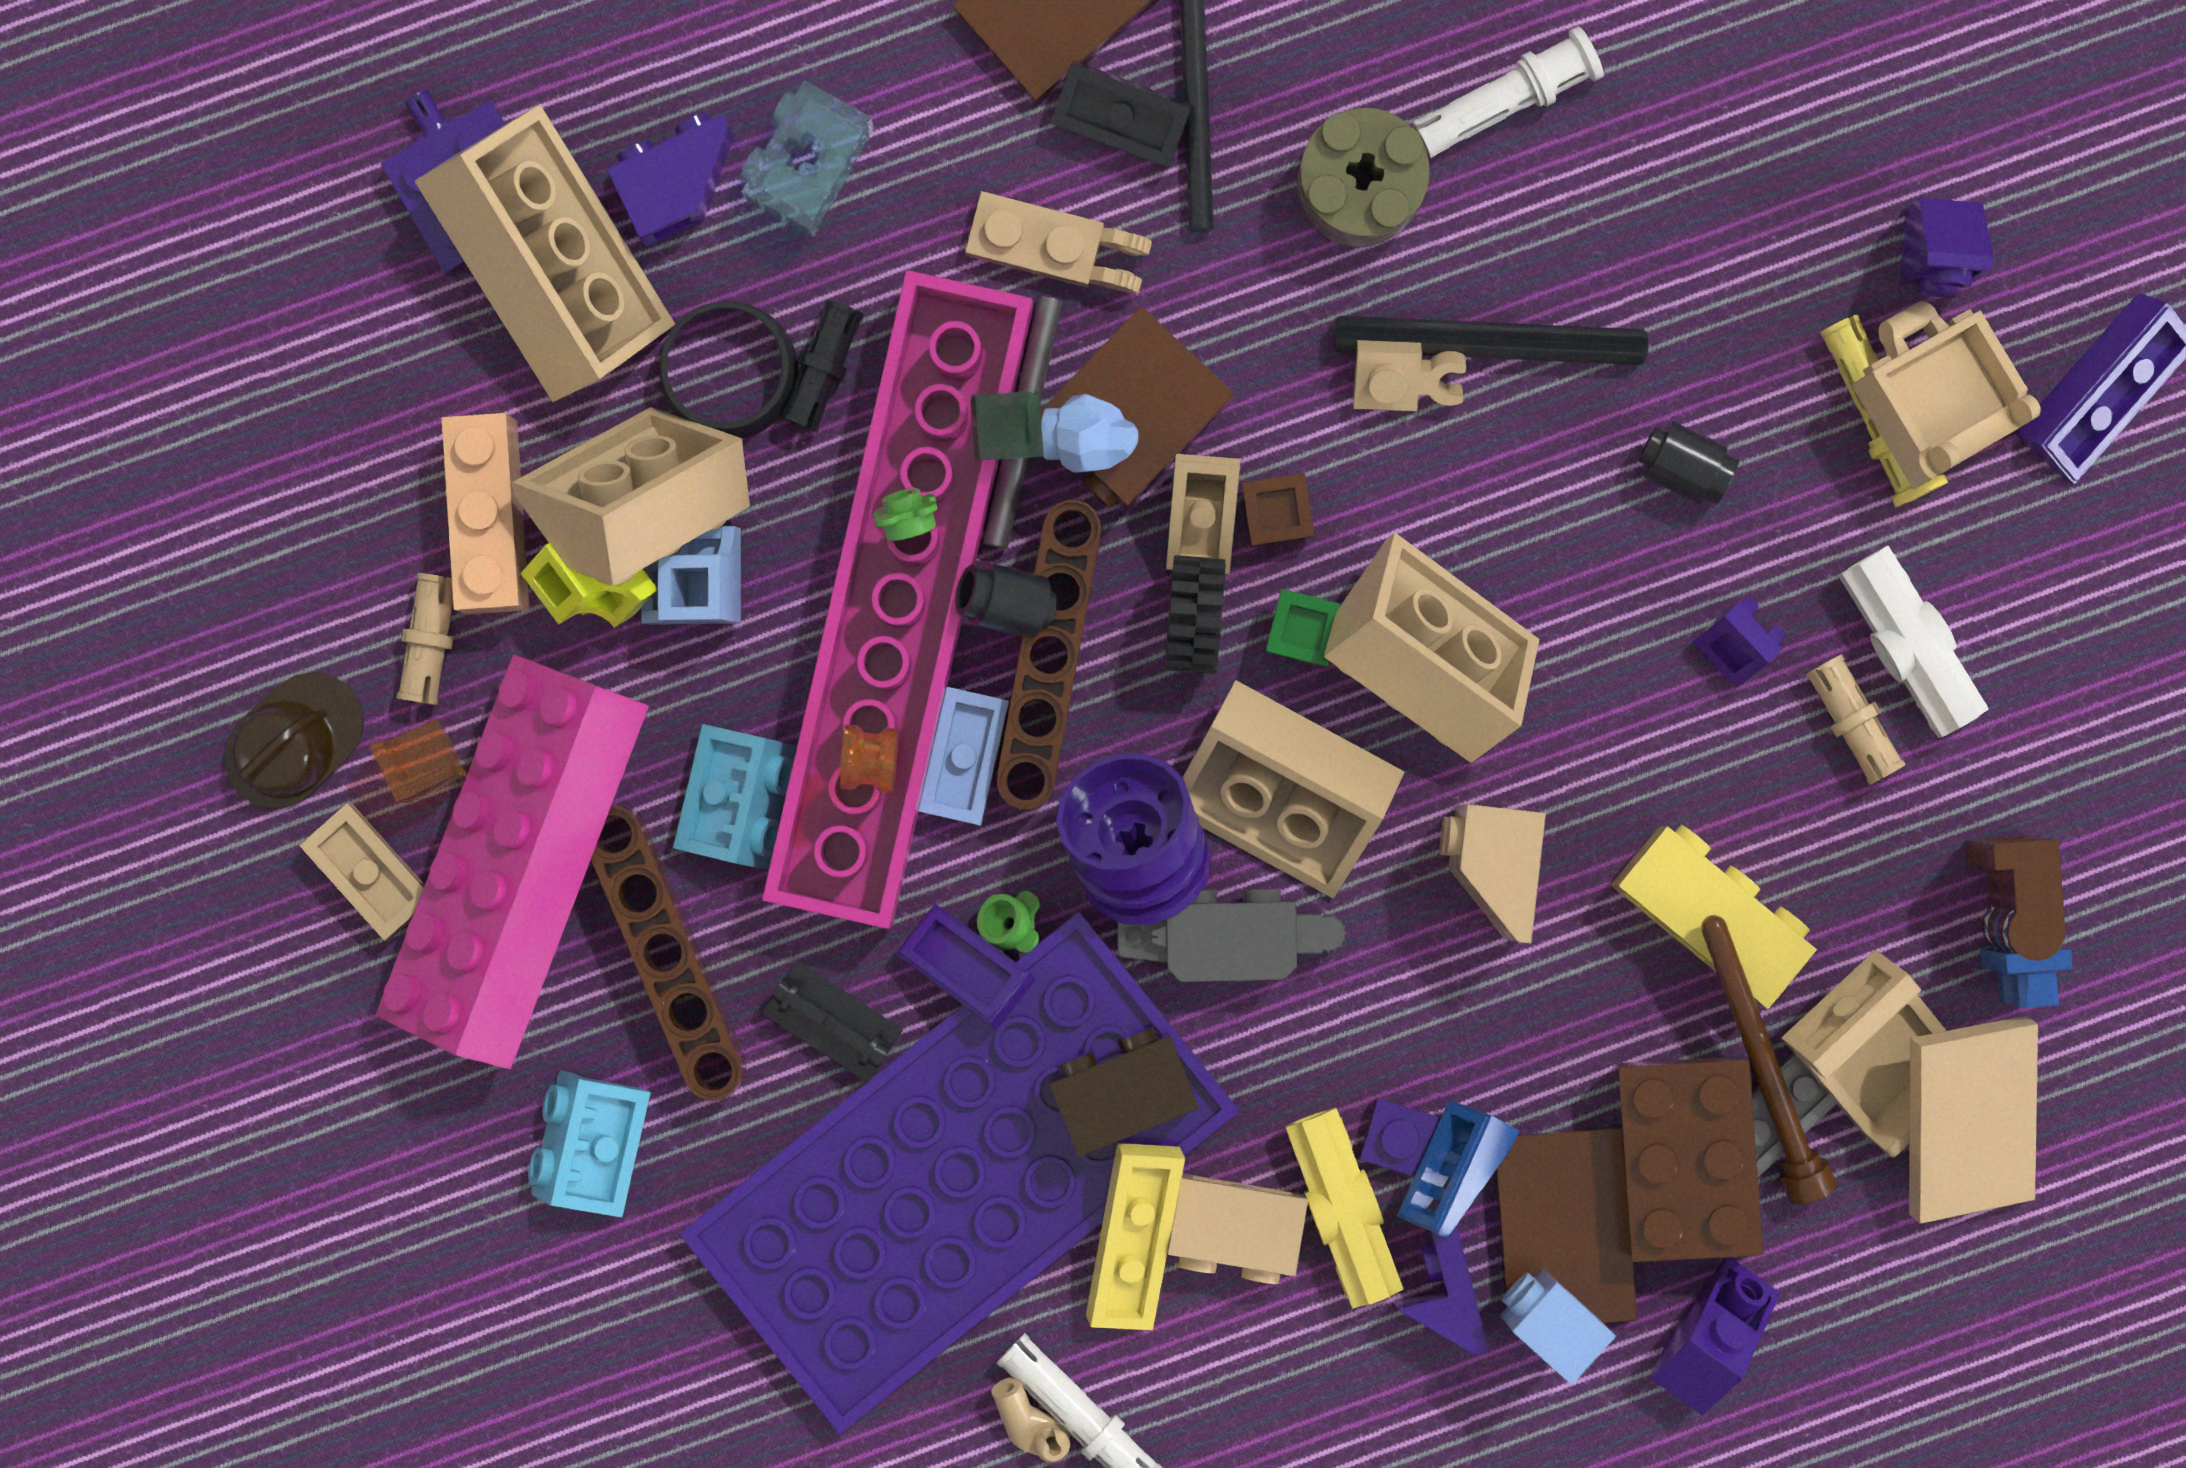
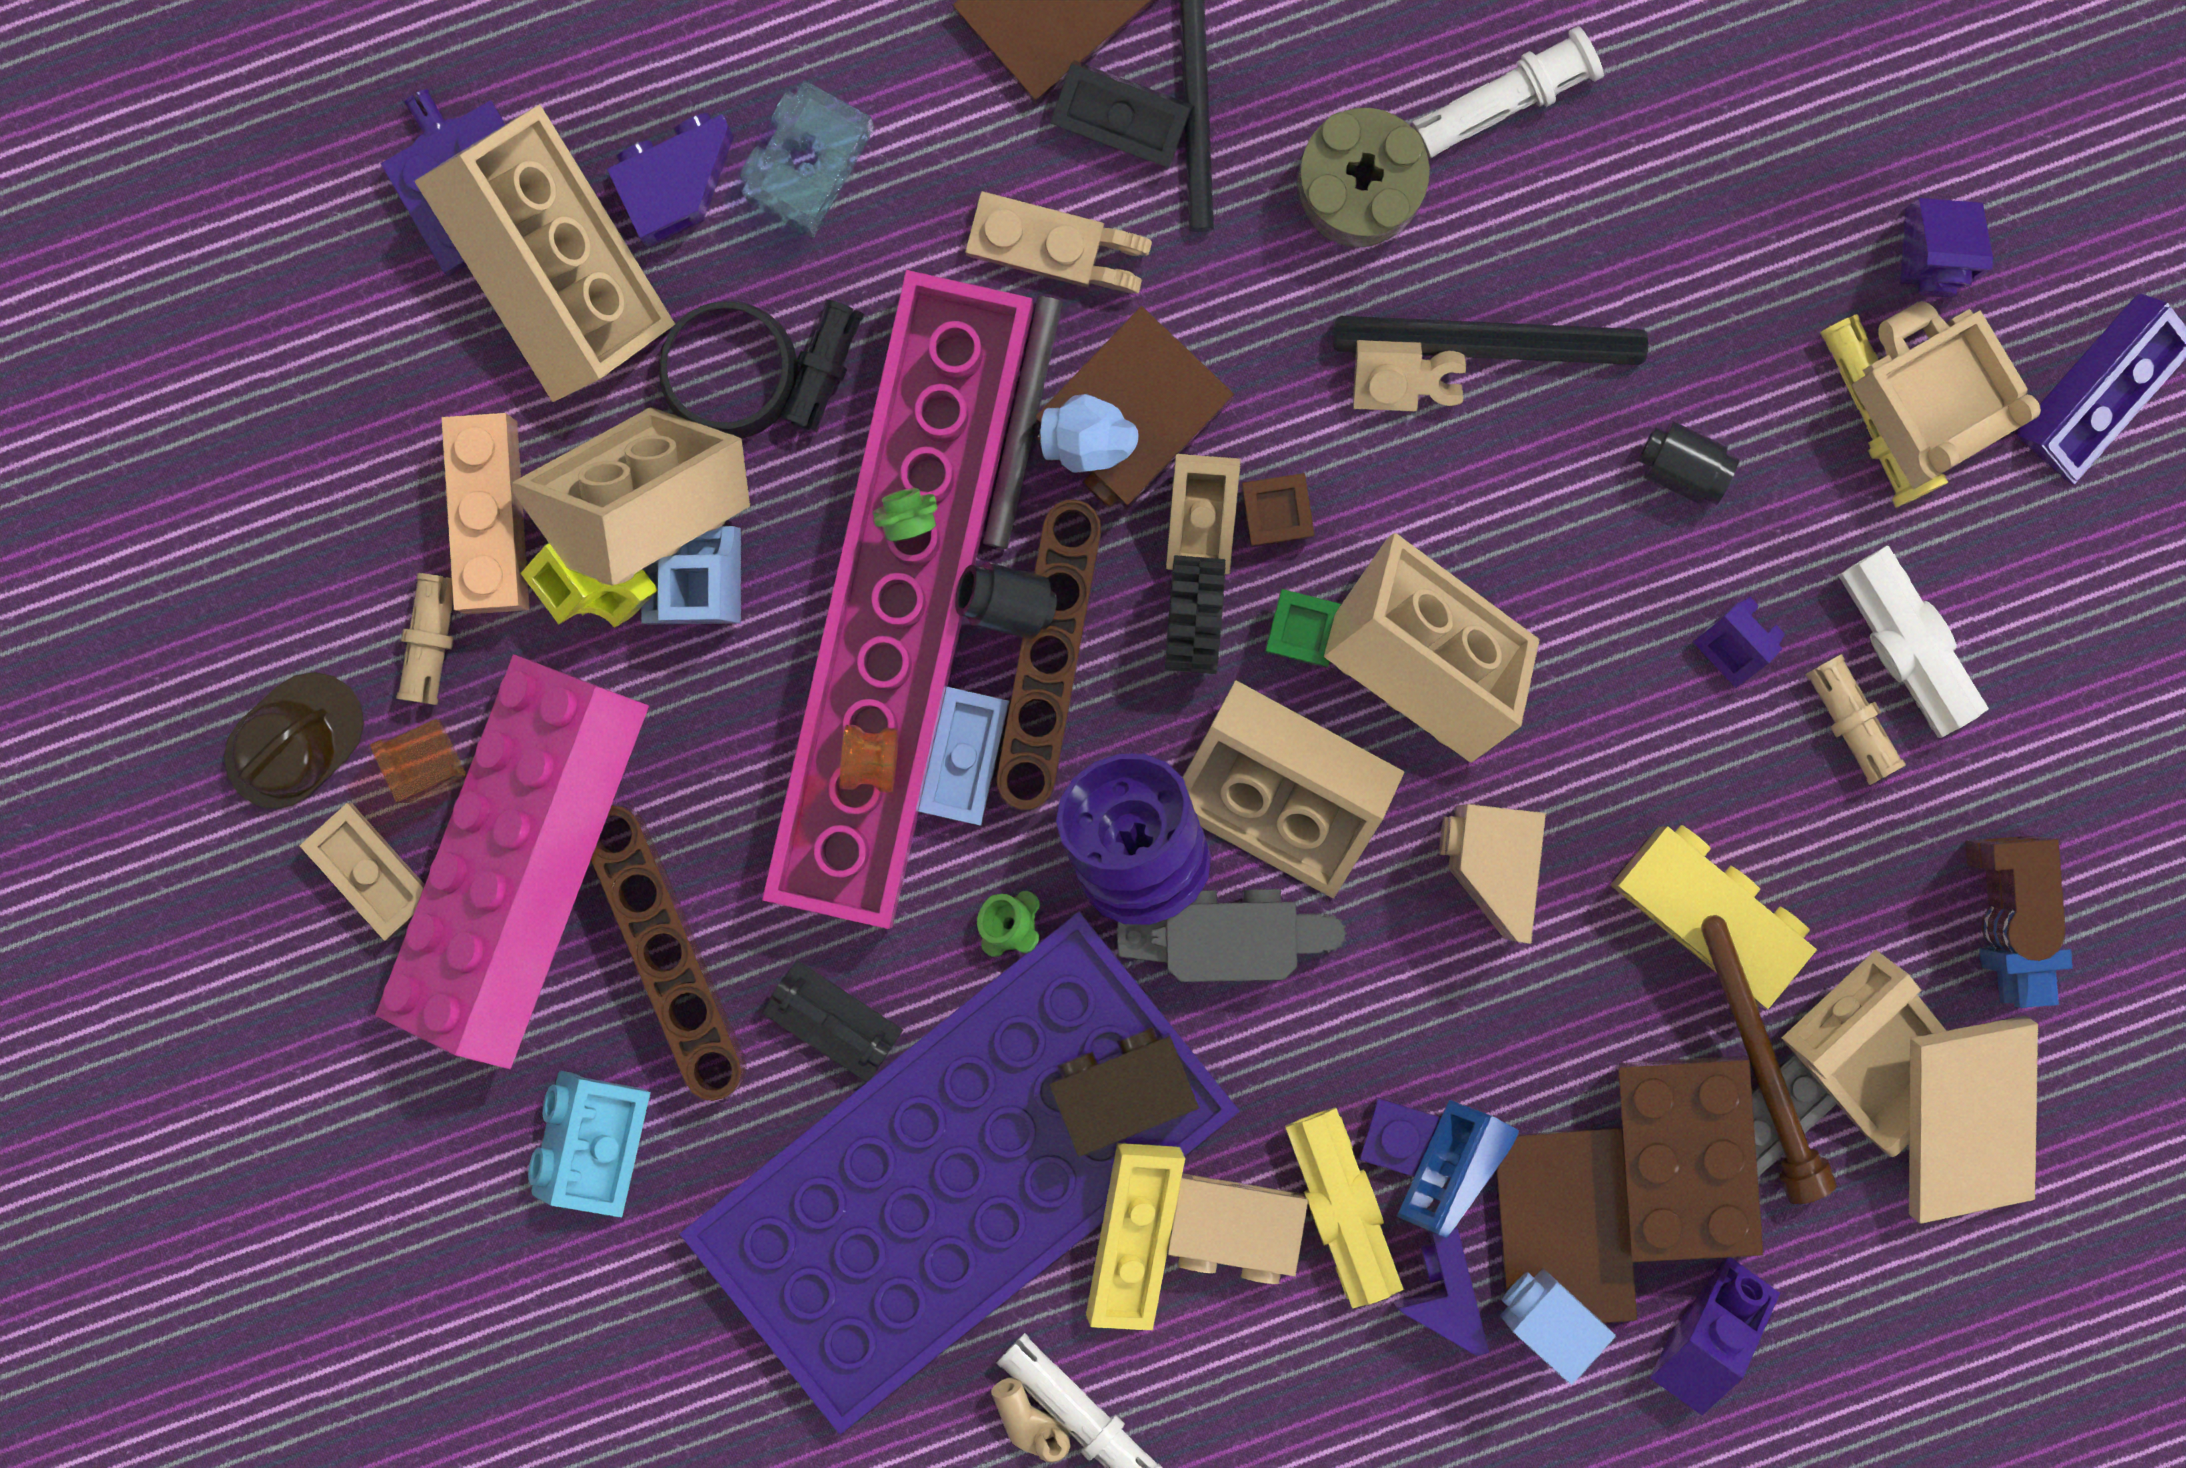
(735, 797): medium azure bracket -> none
(965, 966): dark purple tile -> none
(1006, 426): clear green plate -> none

